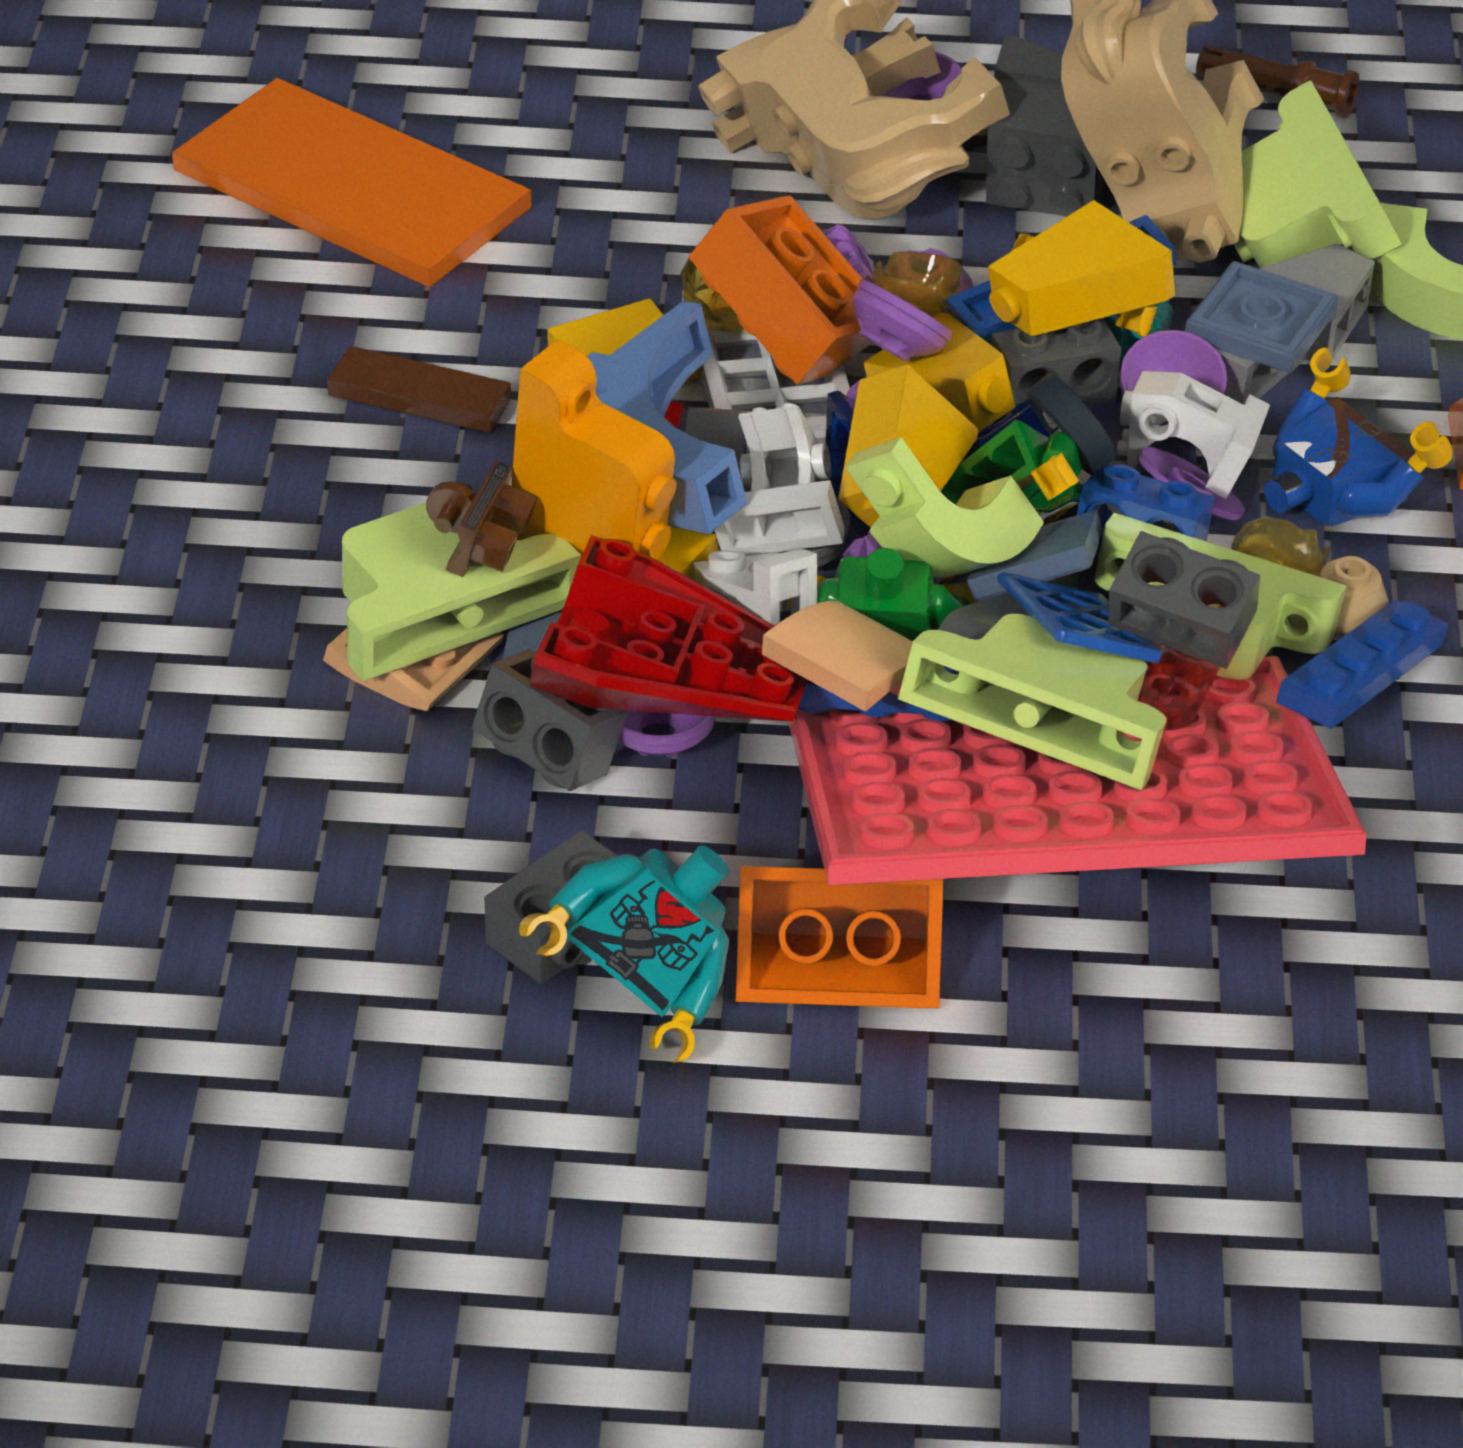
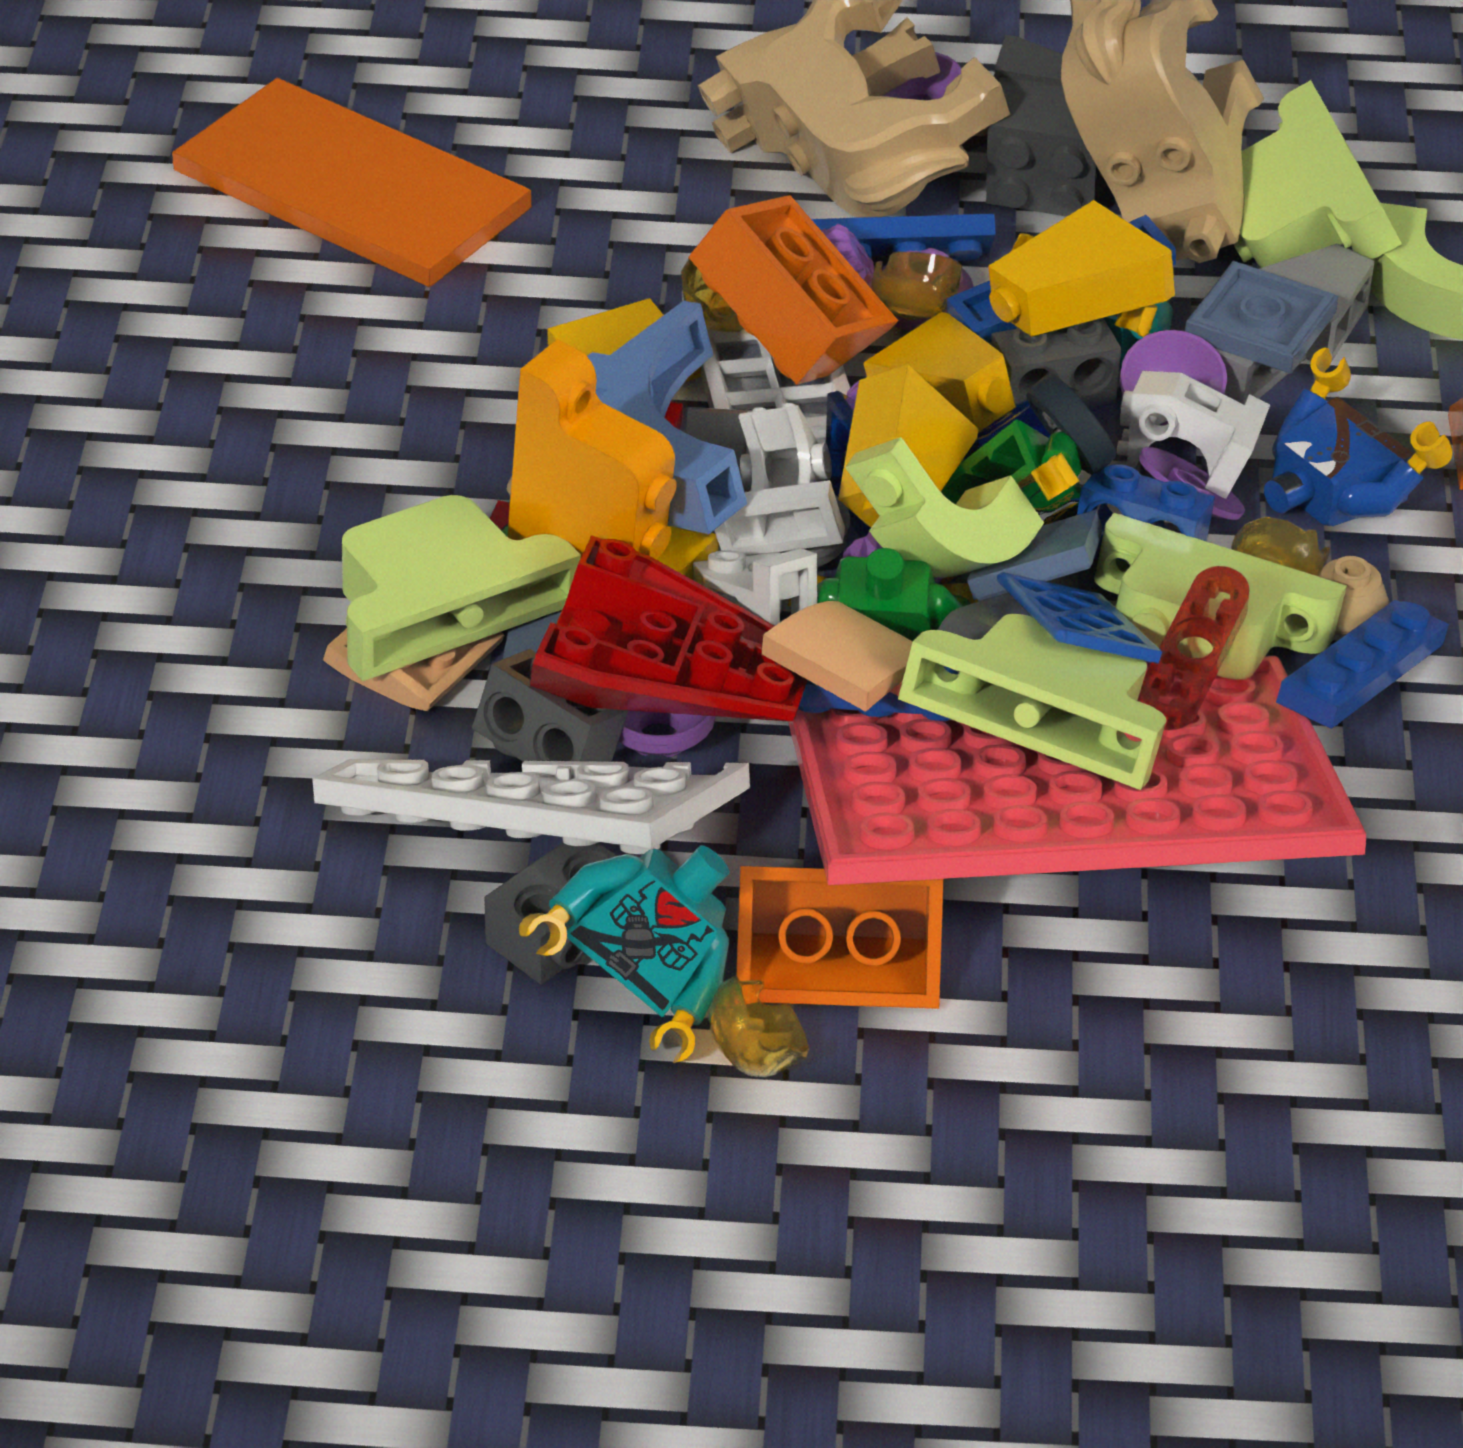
(419, 389): reddish brown tile -> none
(483, 521): reddish brown hips -> none
(556, 798): none -> white wing
(755, 1035): none -> clear yellow hair
(897, 324): medium lavender piece -> none
(957, 235): none -> blue plate
(1178, 611): dark grey brick -> none
(1335, 89): reddish brown pin -> none

